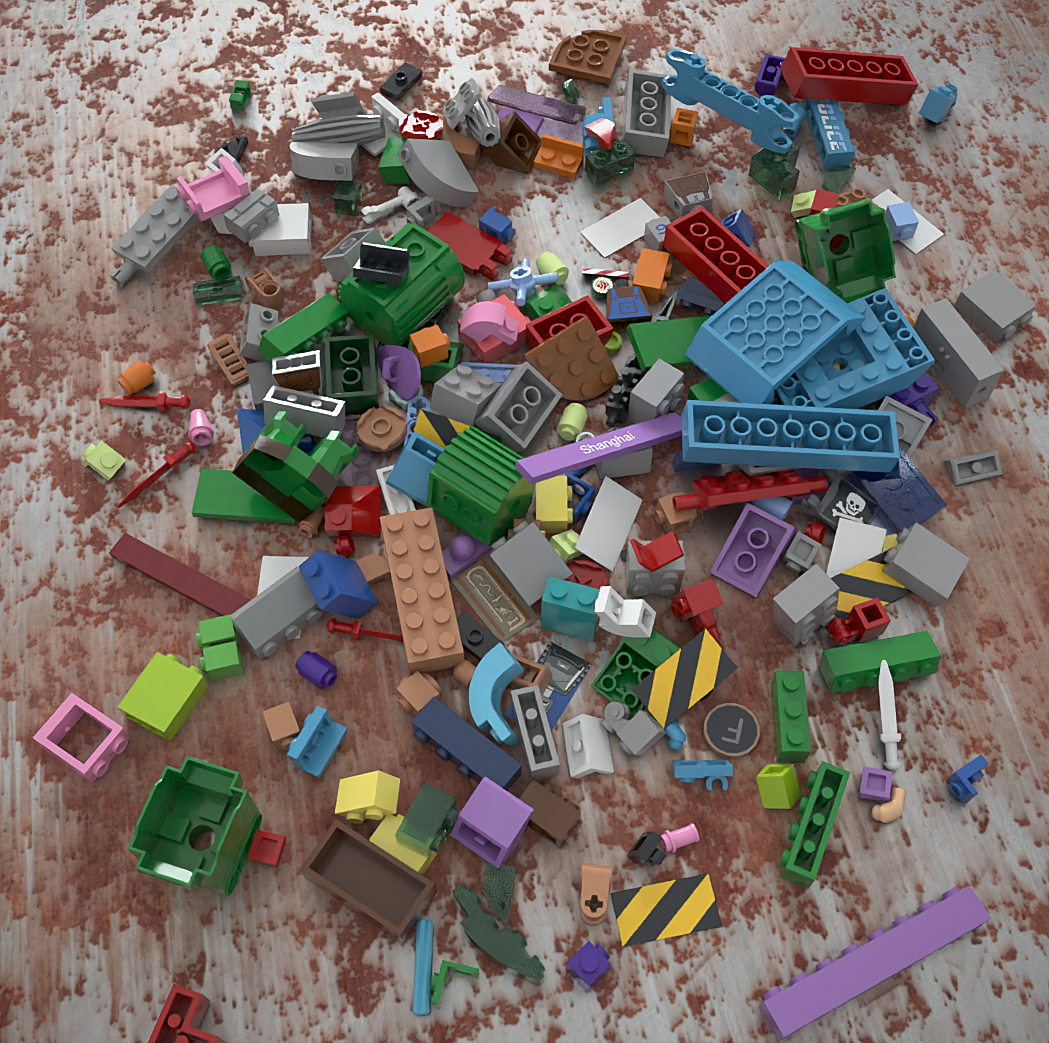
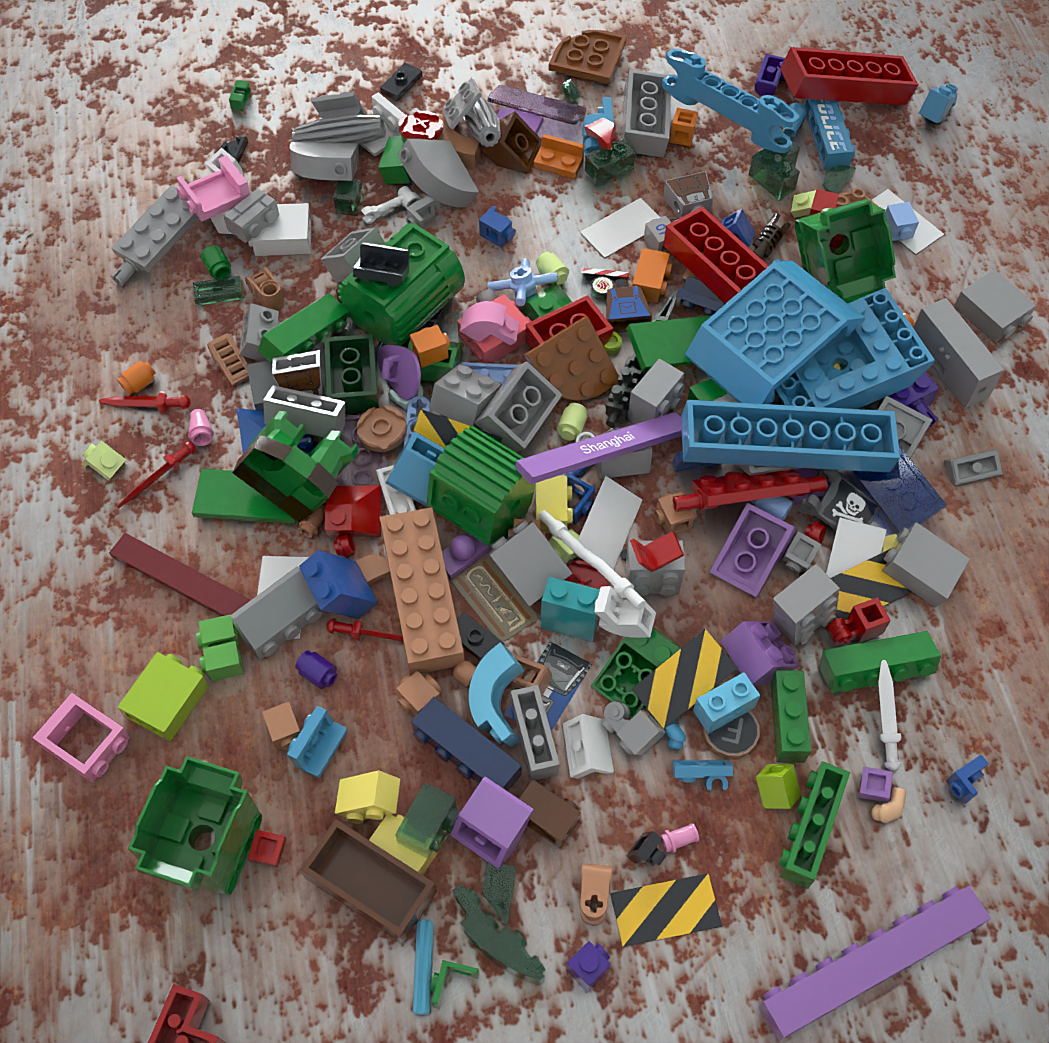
(471, 246): red tile -> none
(621, 585): none -> white bar
(697, 605): red brick -> none
(726, 702): none -> medium azure brick
(759, 651): none -> medium lavender slope
(770, 236): none -> dark brown hinge

